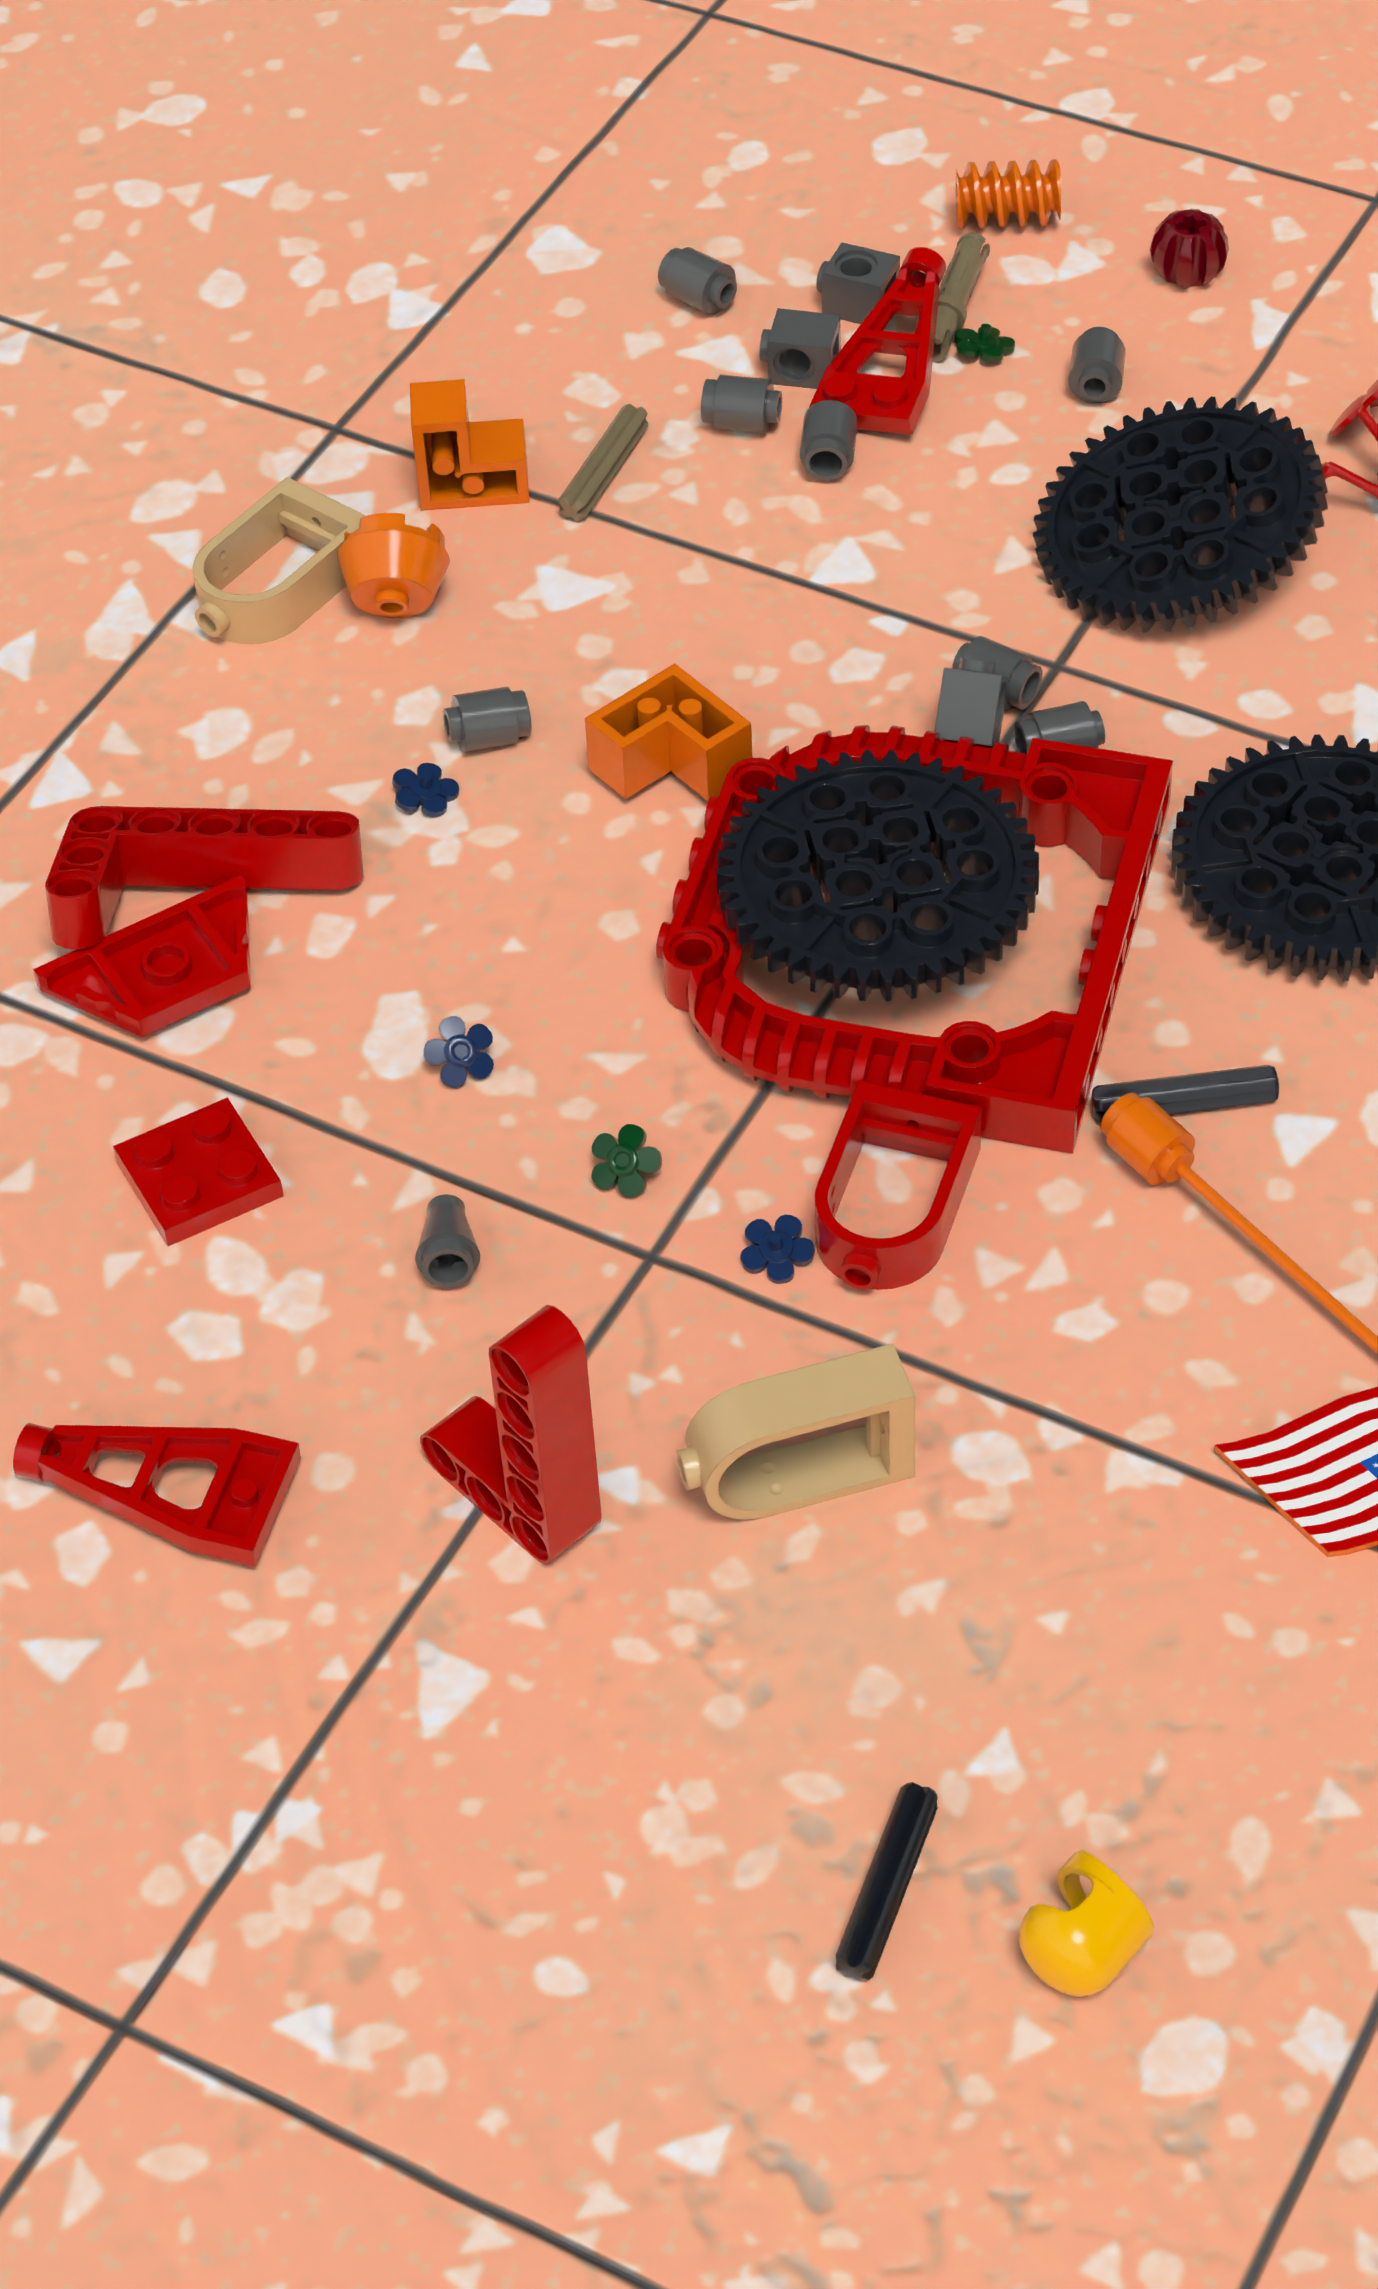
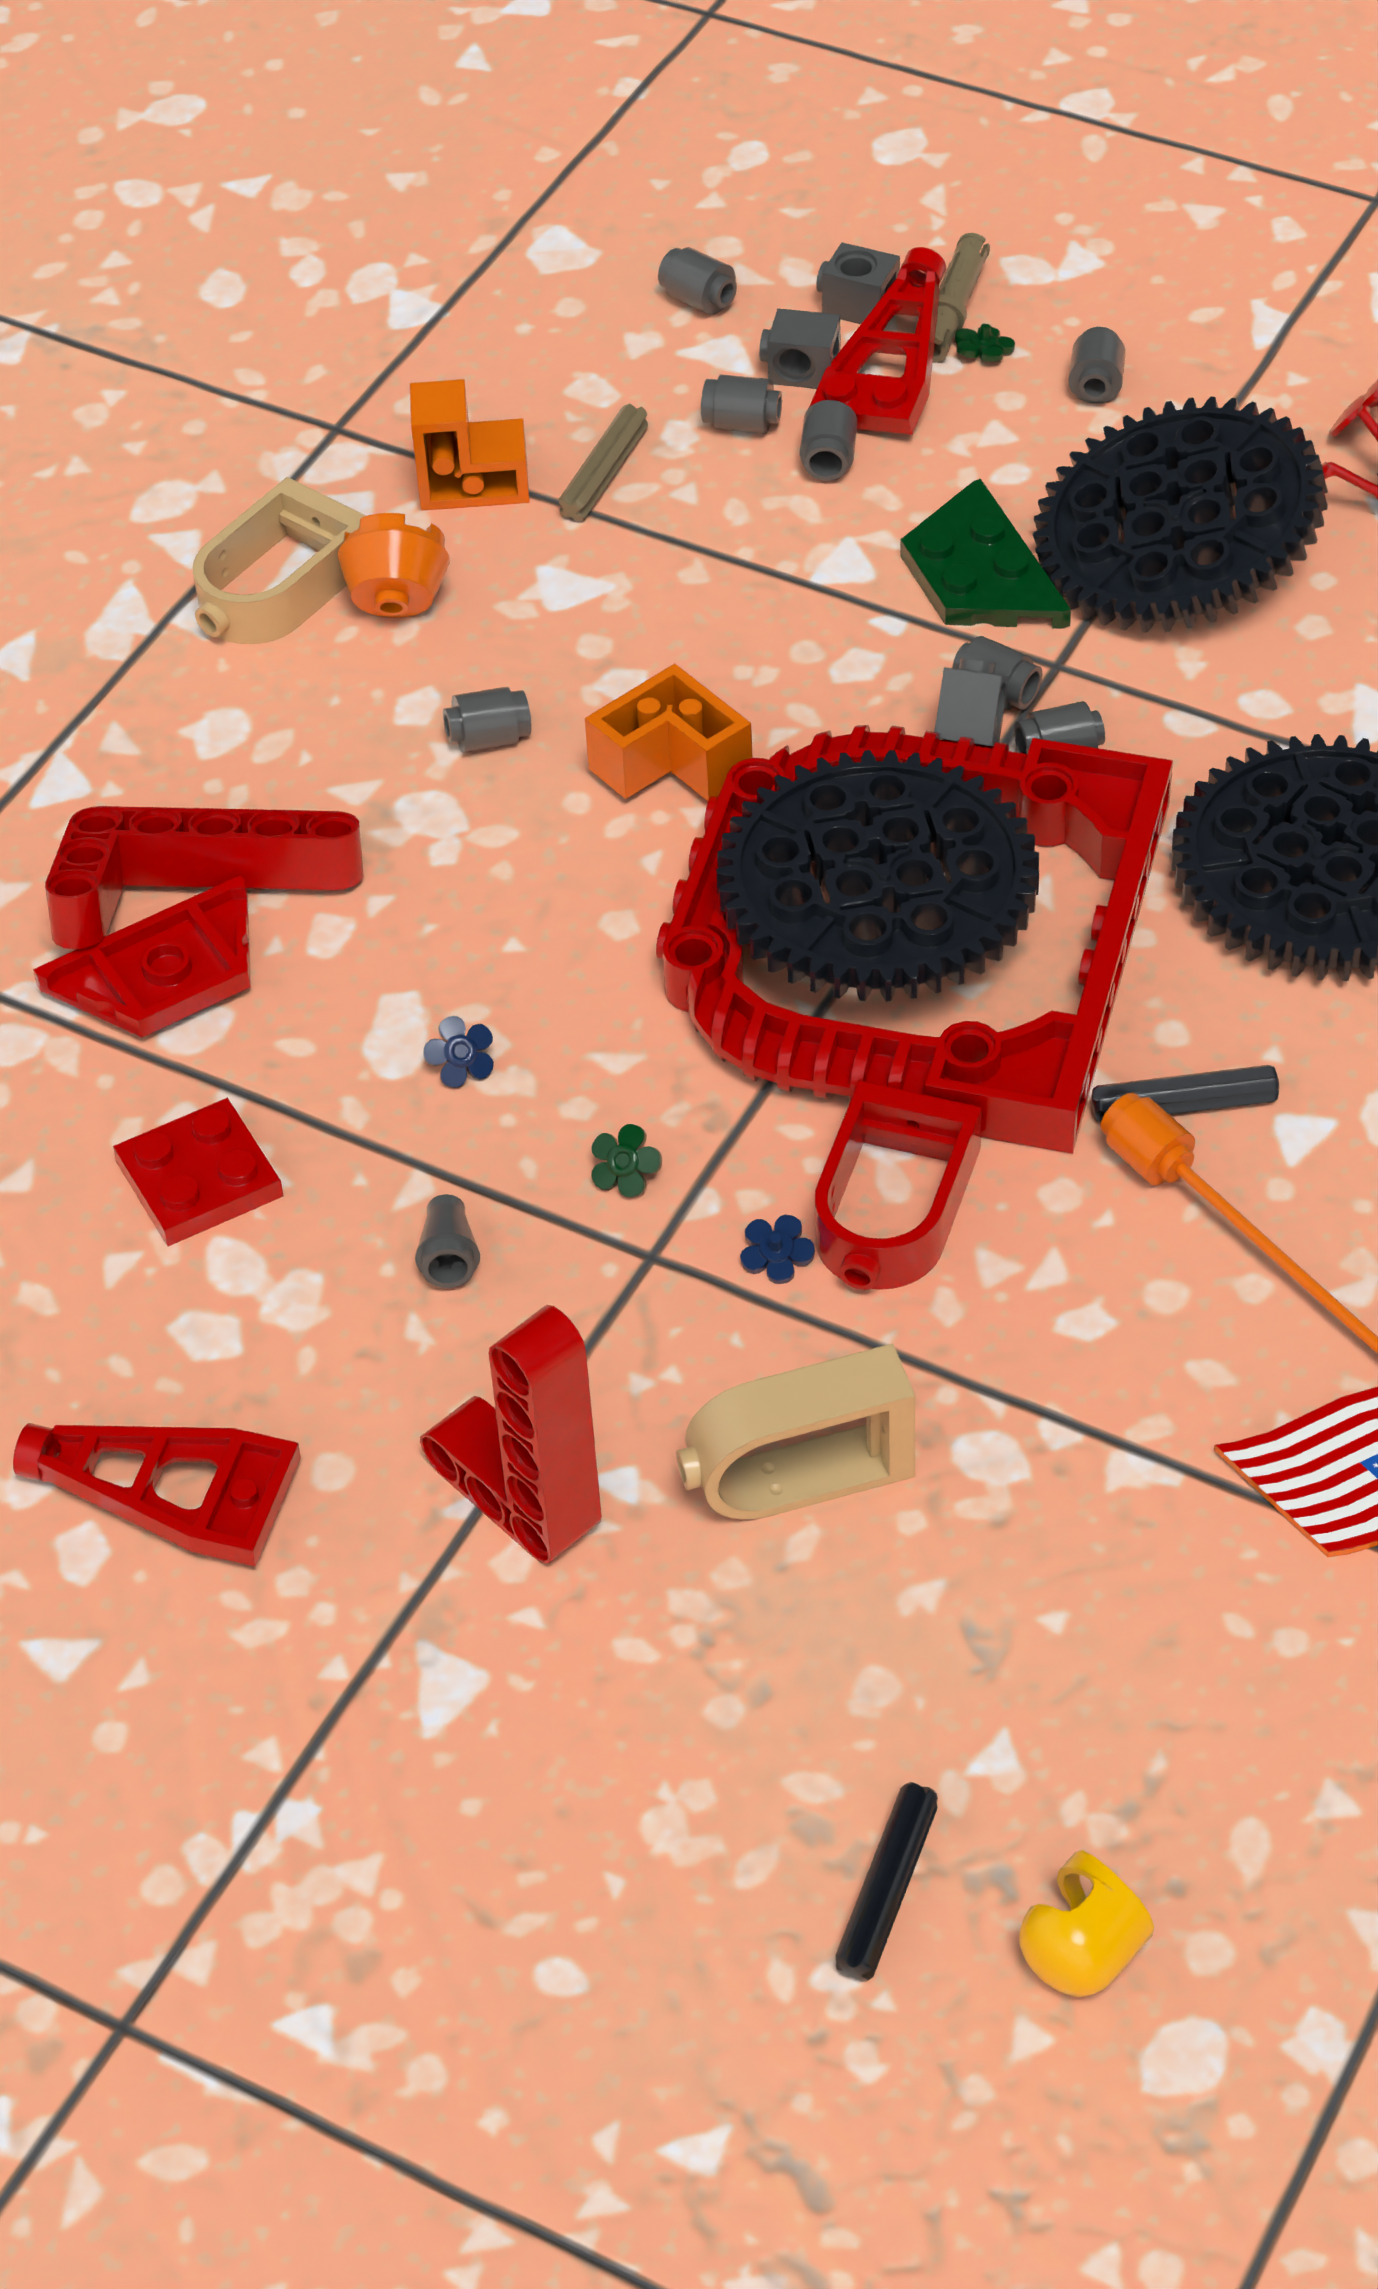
(424, 790): dark blue plant -> none
(979, 565): none -> dark green wing
(1008, 193): orange piece -> none
(1189, 248): dark red piece -> none

